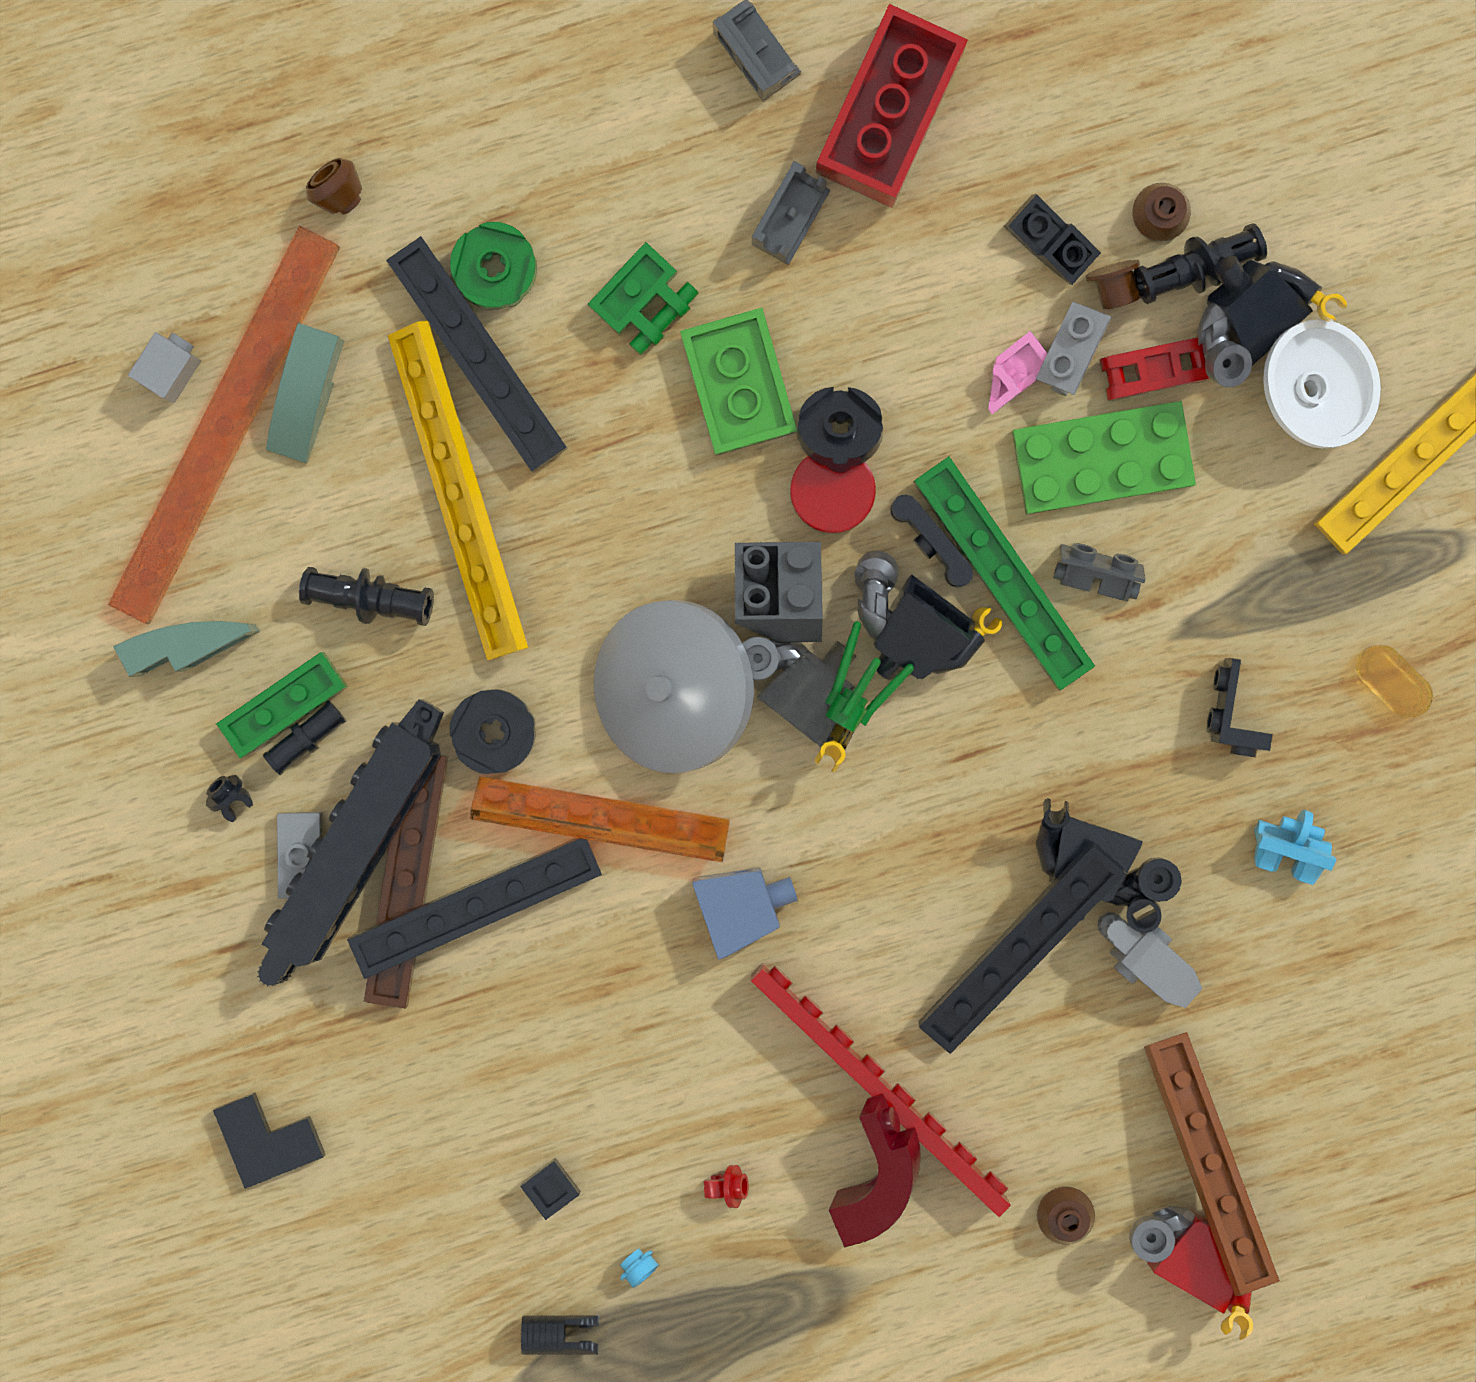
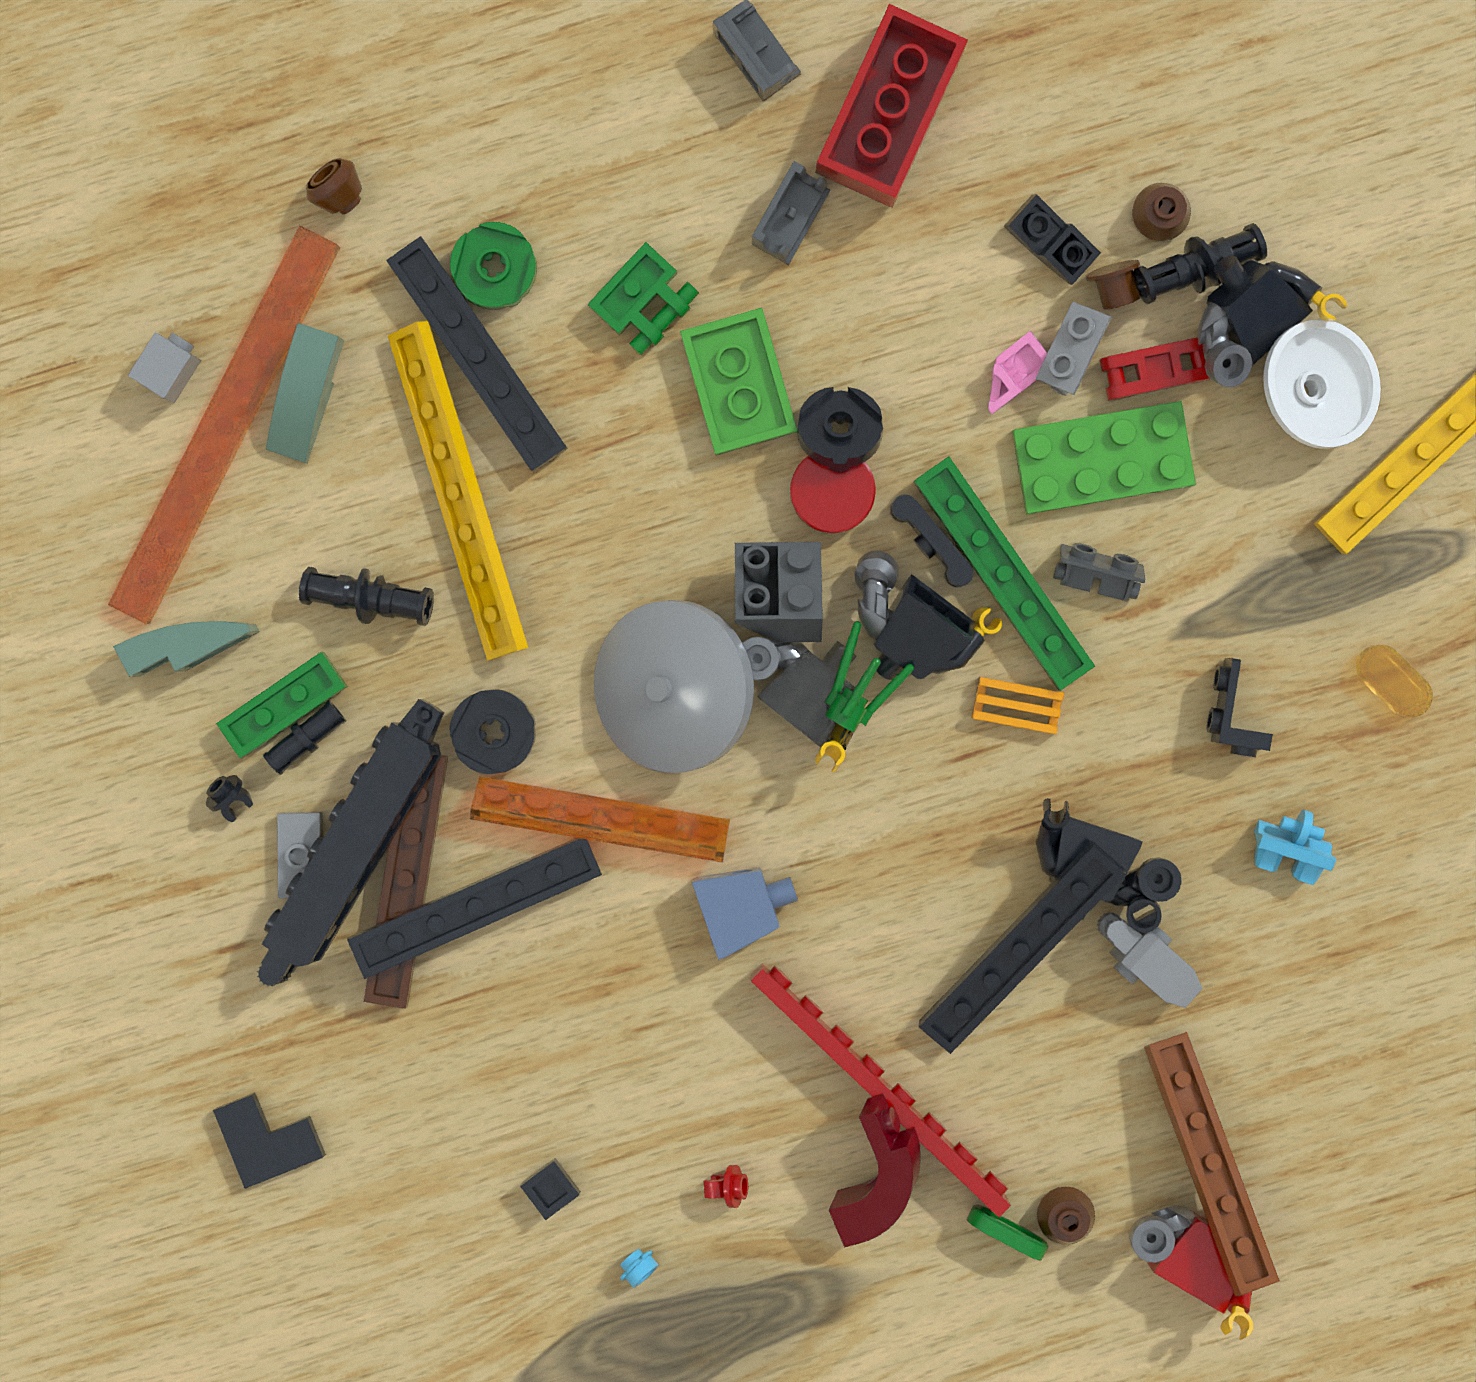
(547, 1334): black hinge -> none
(1007, 1232): none -> green tile
(1053, 711): none -> light orange tile

